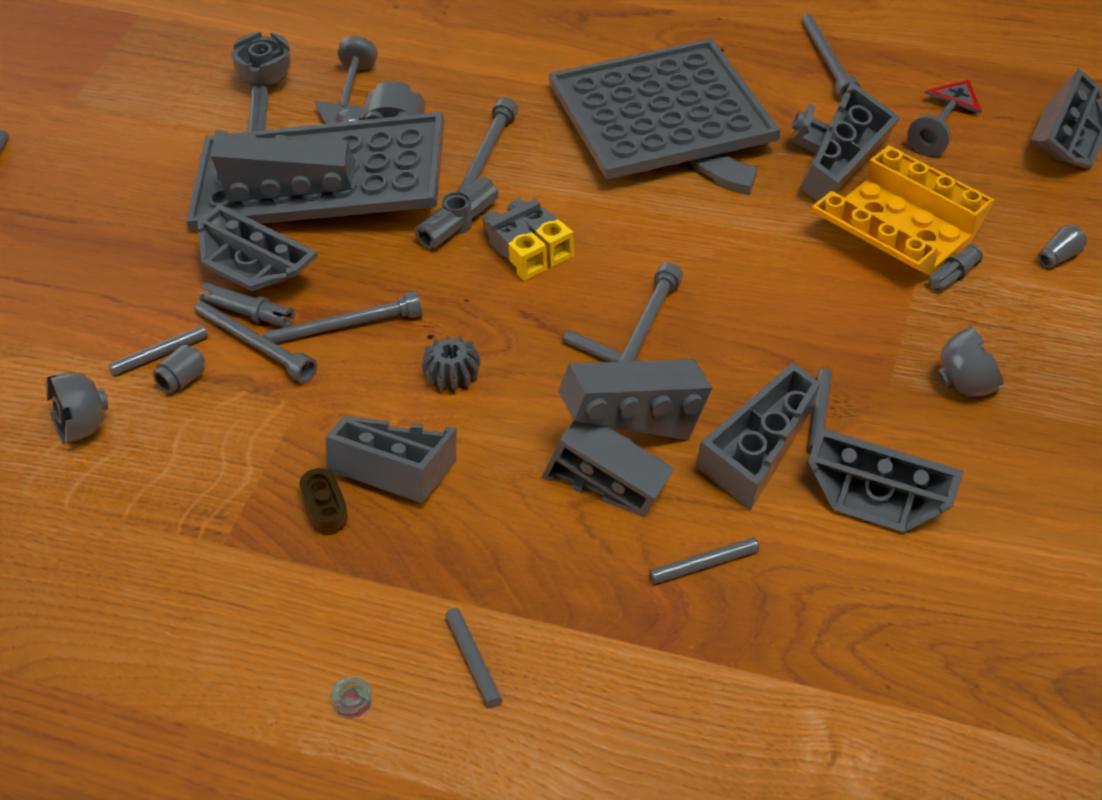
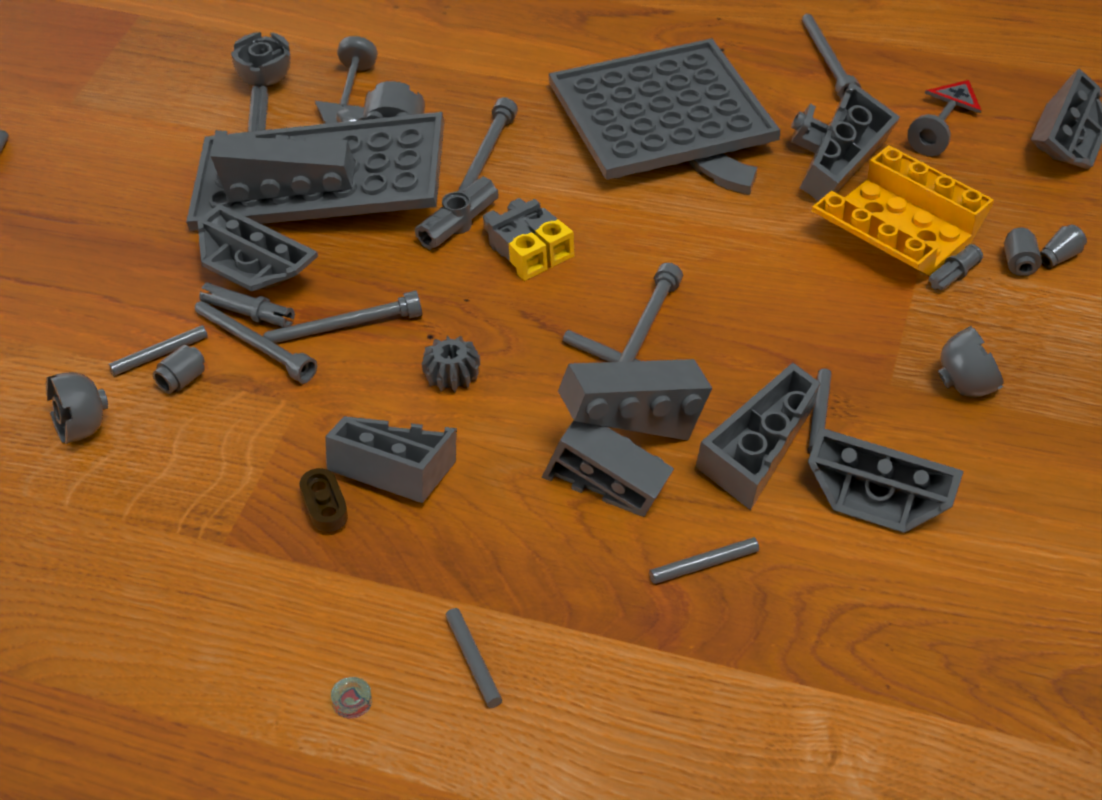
(1022, 252): none -> dark grey brick

